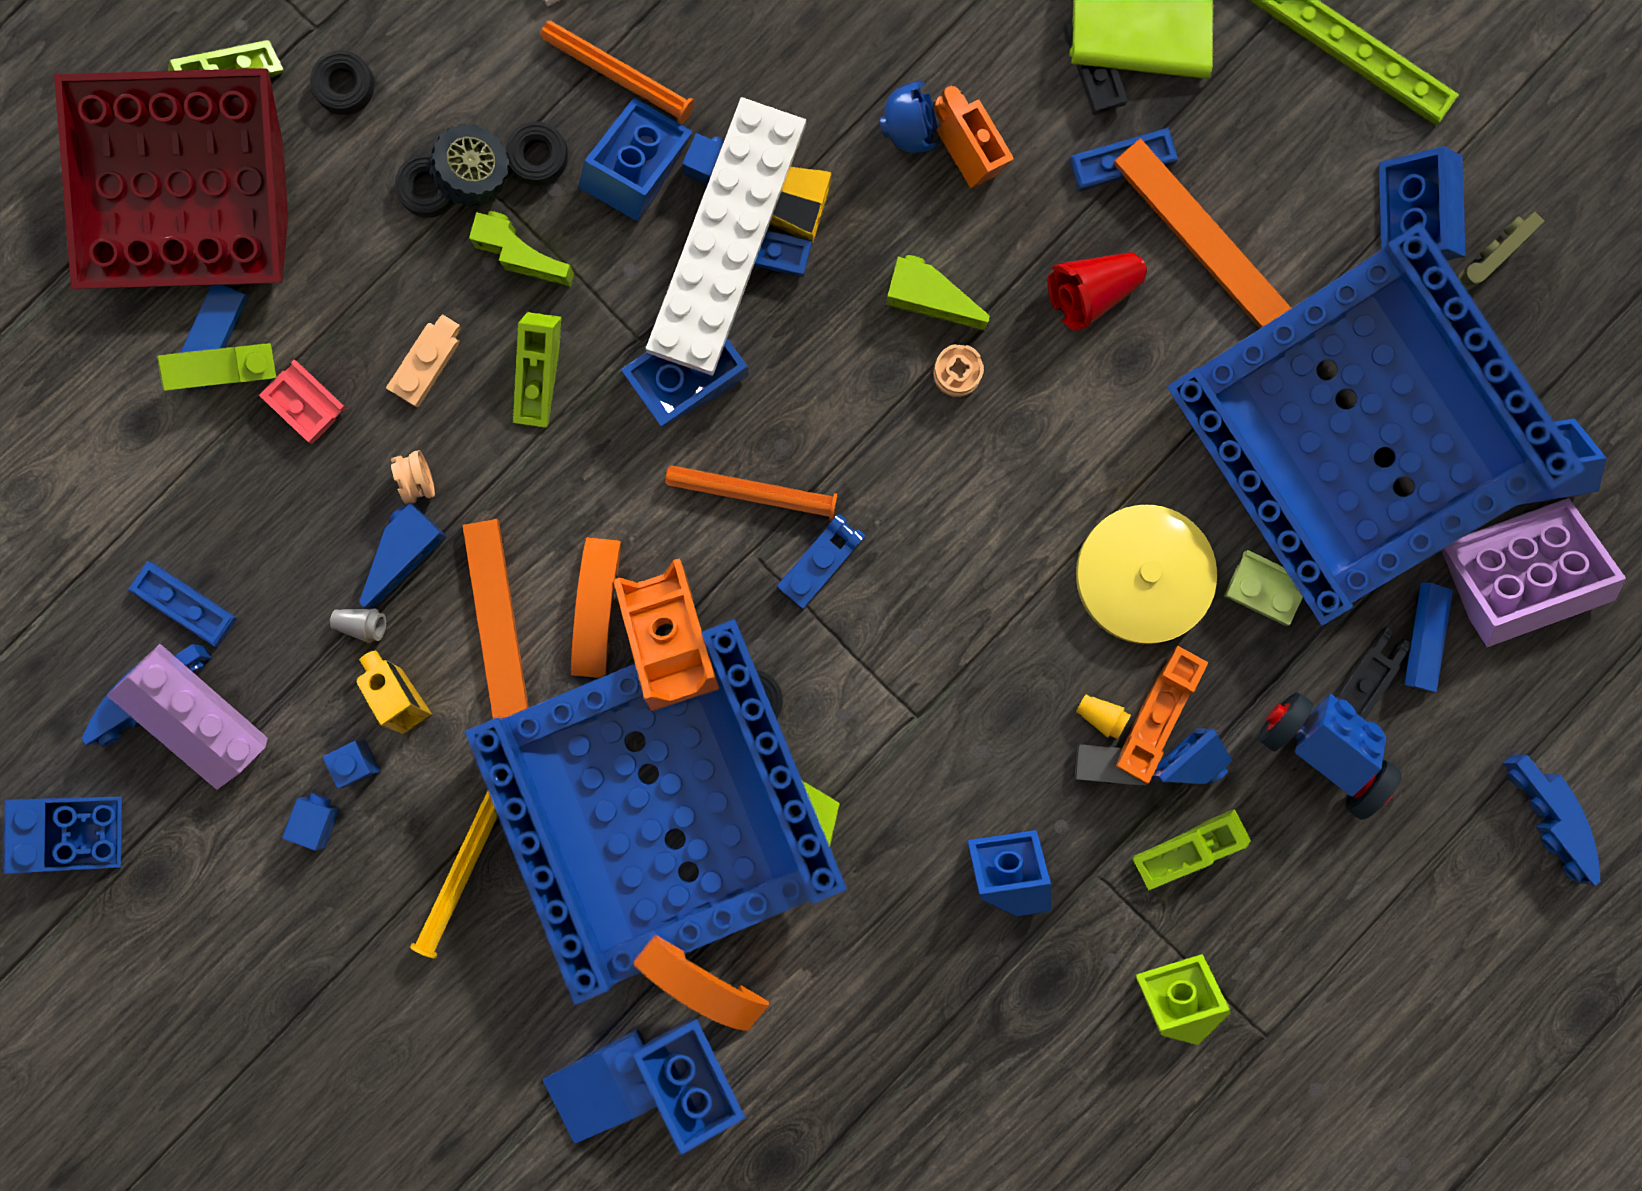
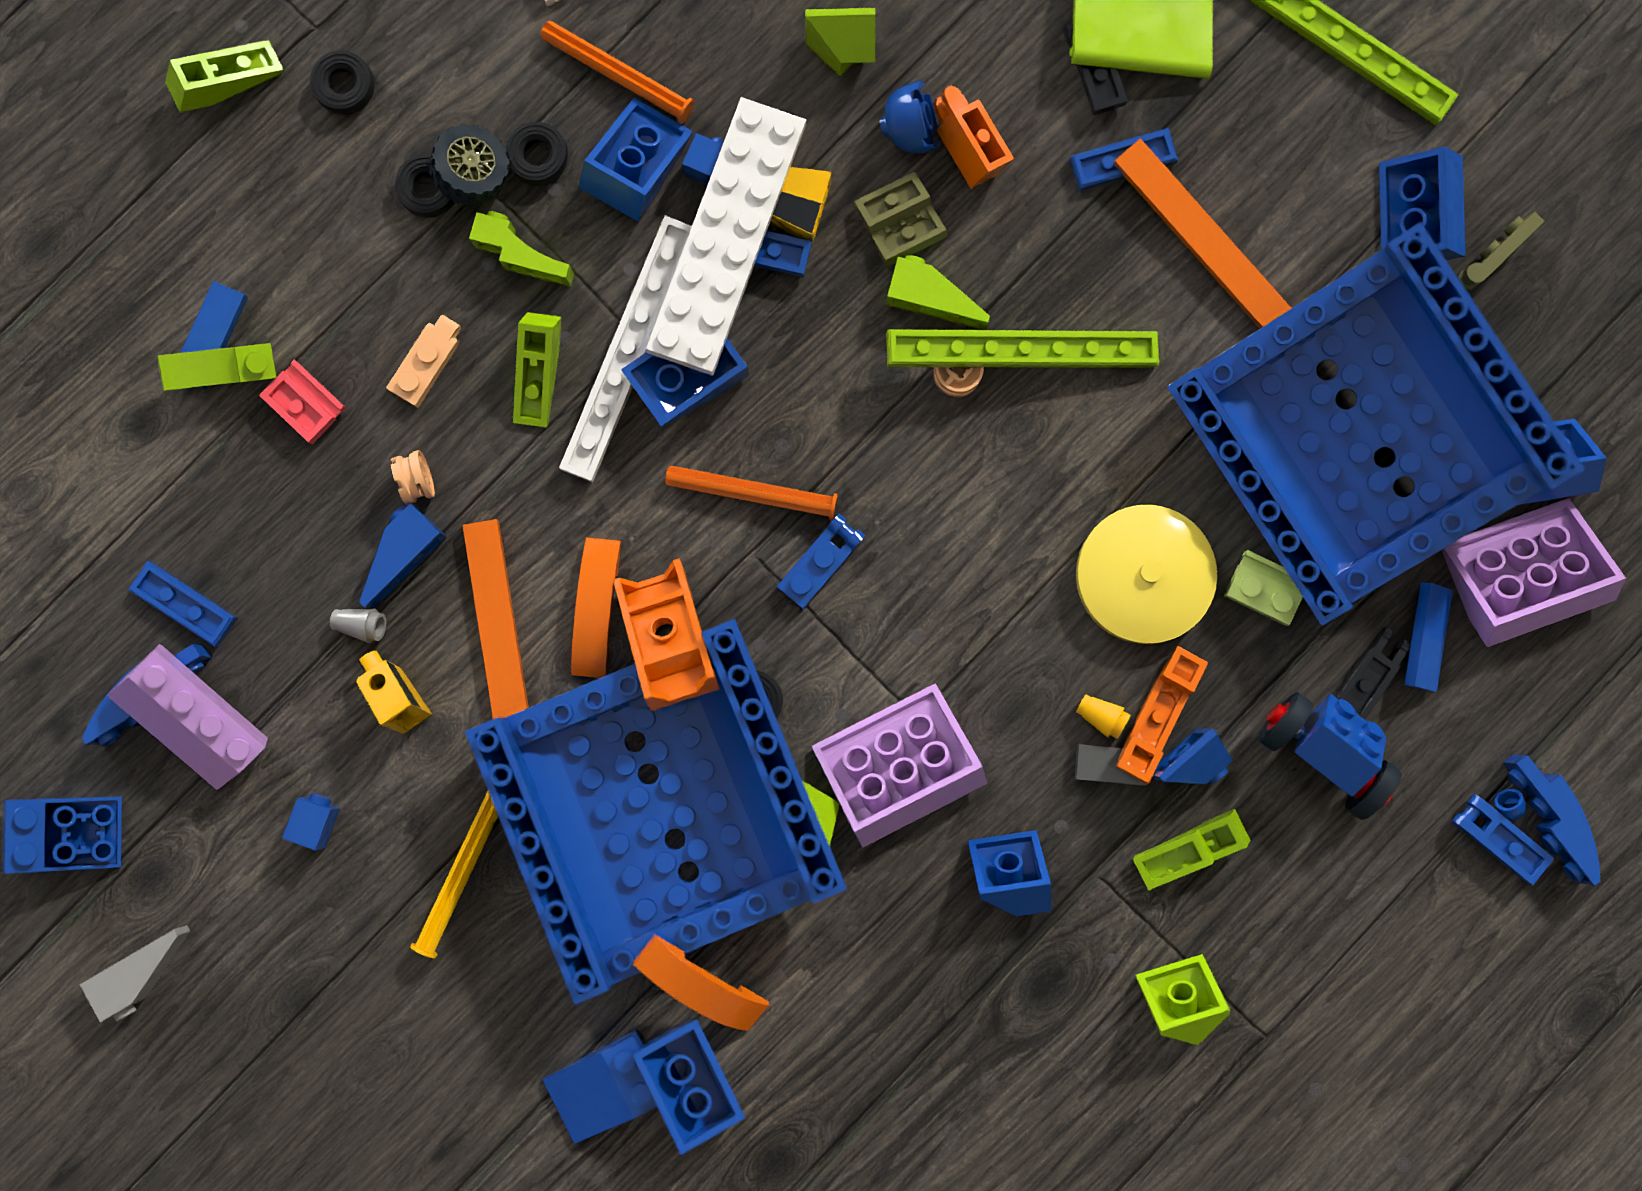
(131, 979): none -> light grey slope
(172, 178): dark red slope -> none
(351, 764): blue brick -> none
(629, 342): none -> white plate
(841, 36): none -> lime slope
(900, 218): none -> olive slope
(900, 765): none -> lavender slope
(1022, 348): none -> lime tile
(1093, 286): red cone -> none
(1503, 840): none -> blue plate
(1510, 803): none -> blue hinge

